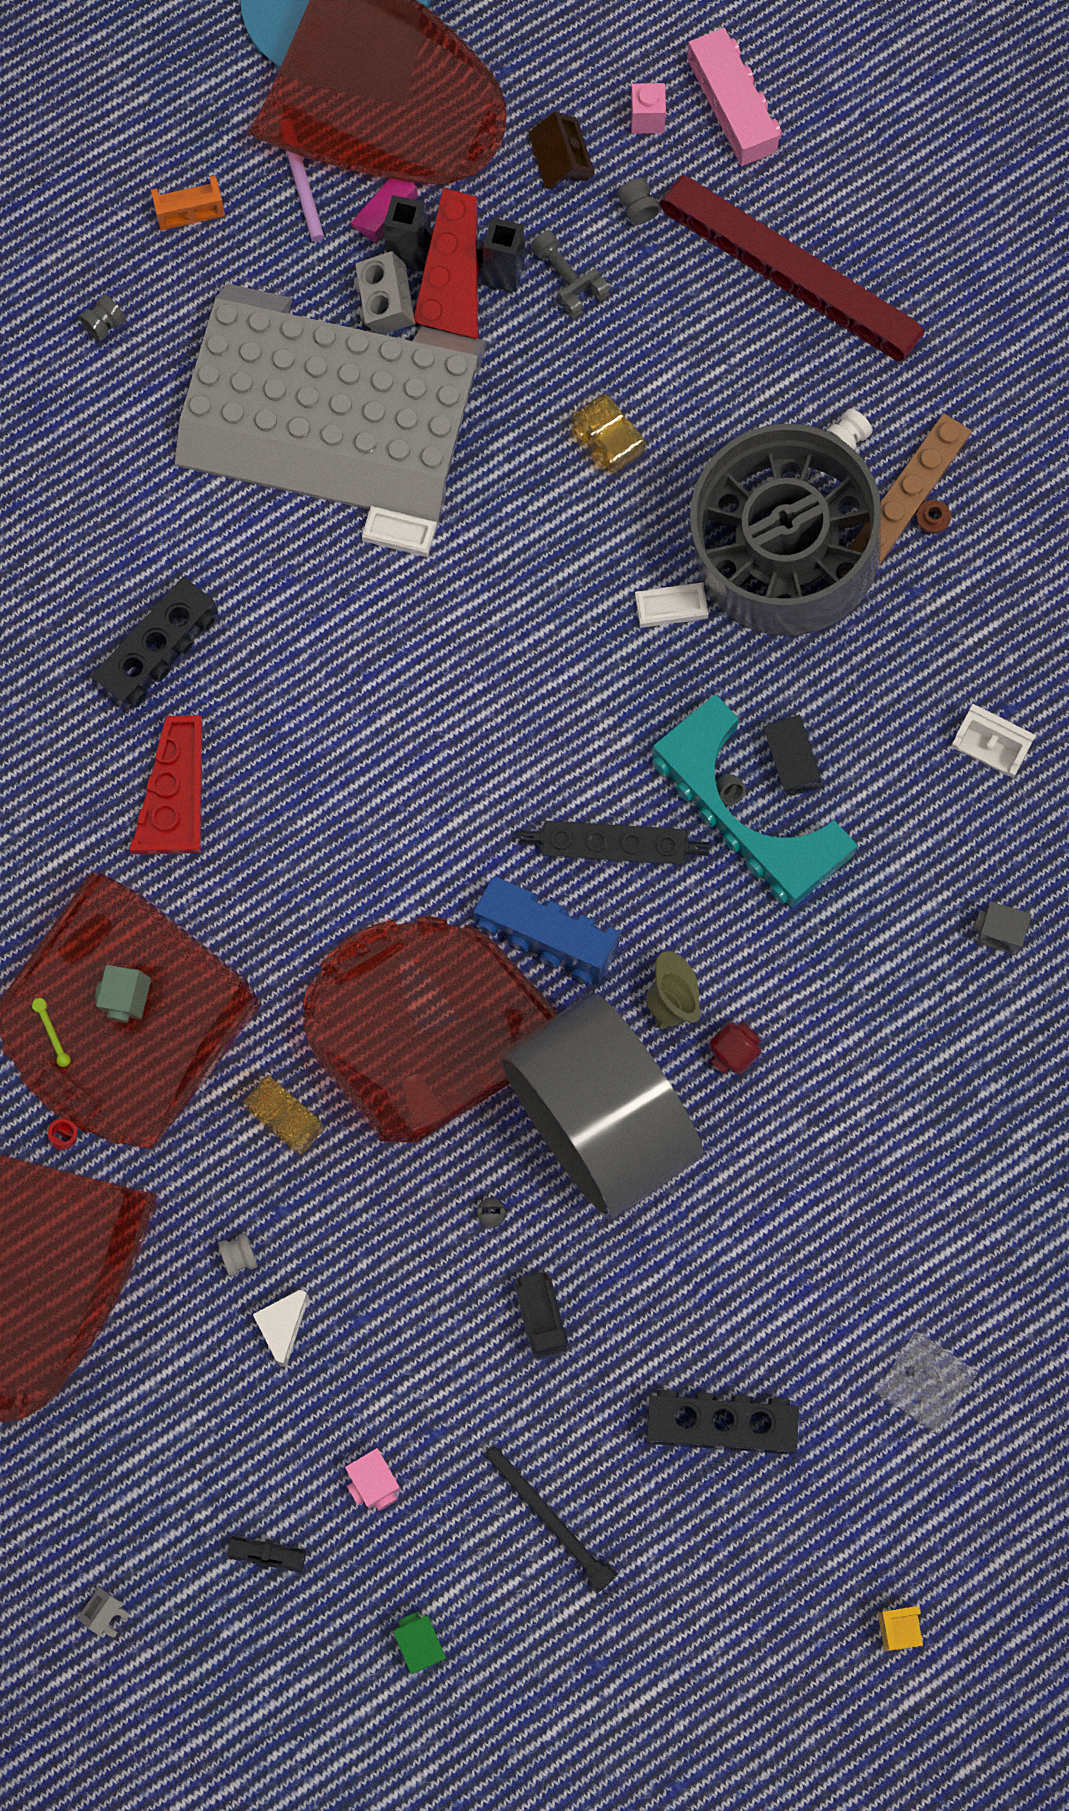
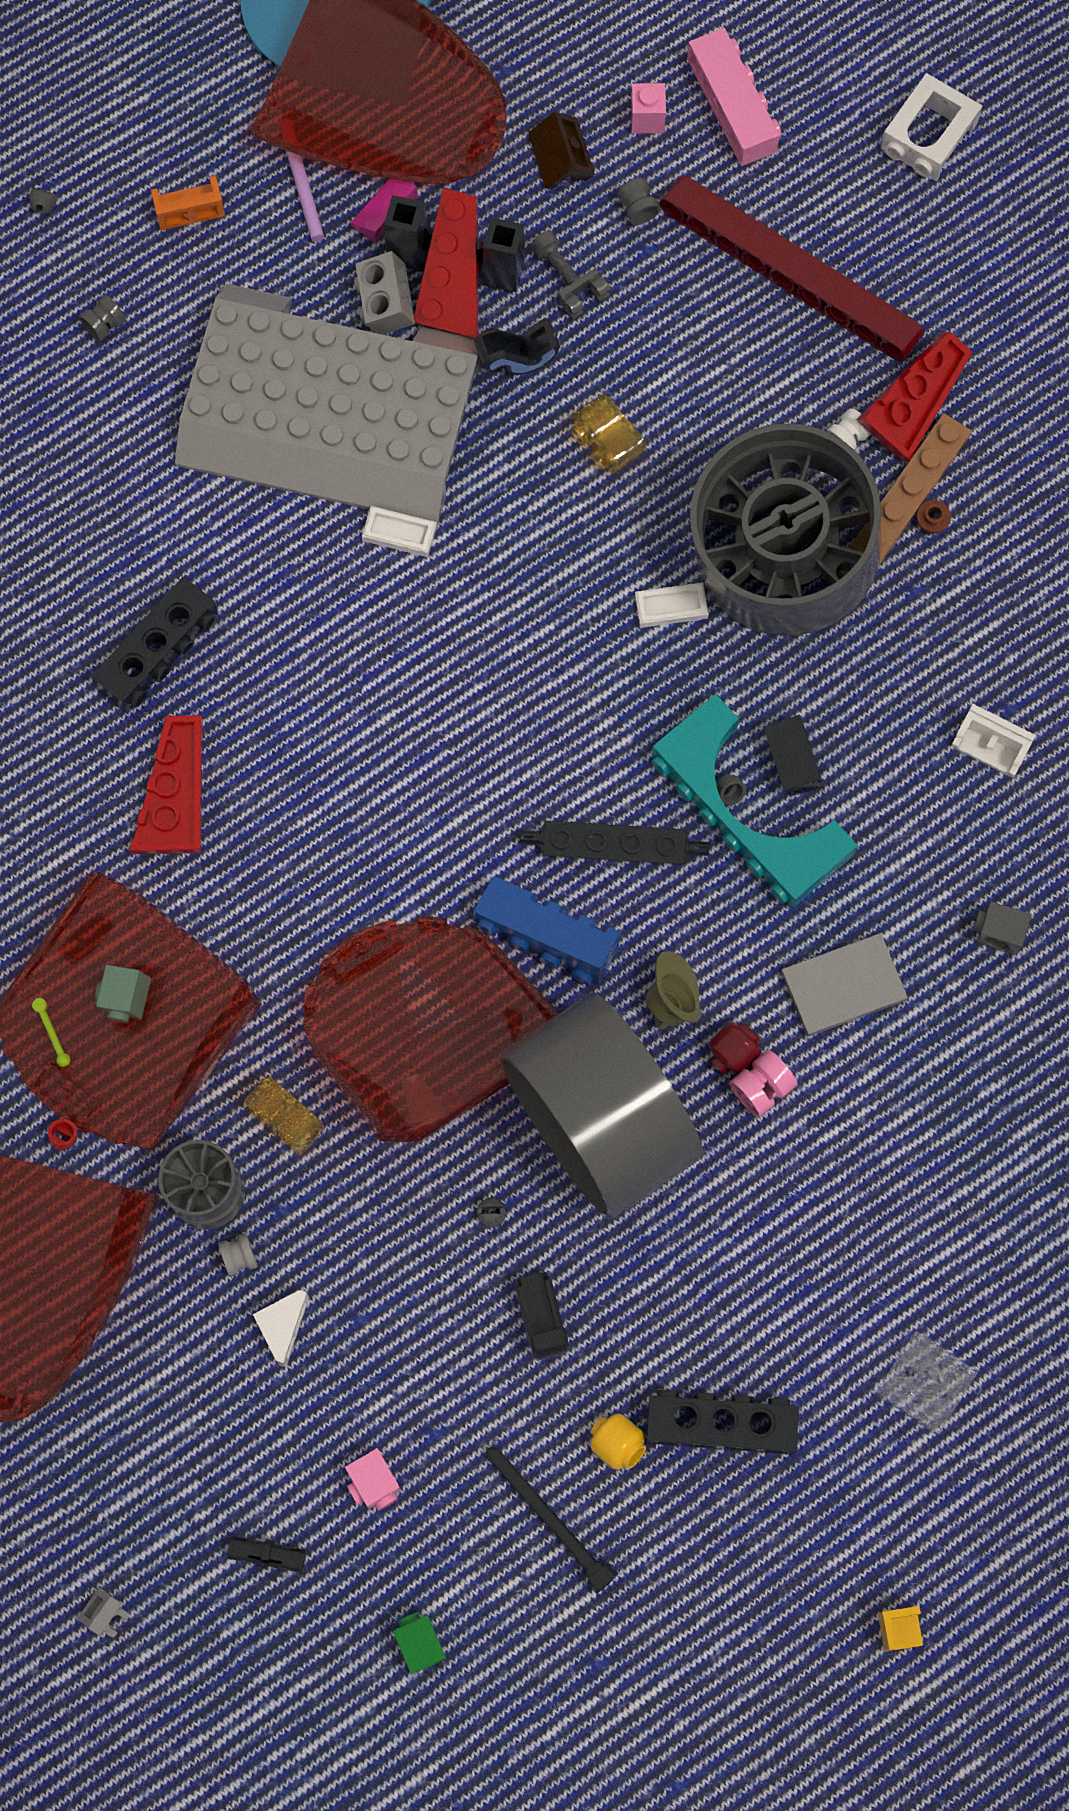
(43, 198): none -> dark grey hinge
(201, 1184): none -> dark grey wheel
(518, 352): none -> black animal
(618, 1441): none -> yellow head
(763, 1083): none -> bright pink wheel
(844, 984): none -> light grey tile
(912, 401): none -> red wing
(947, 102): none -> white panel

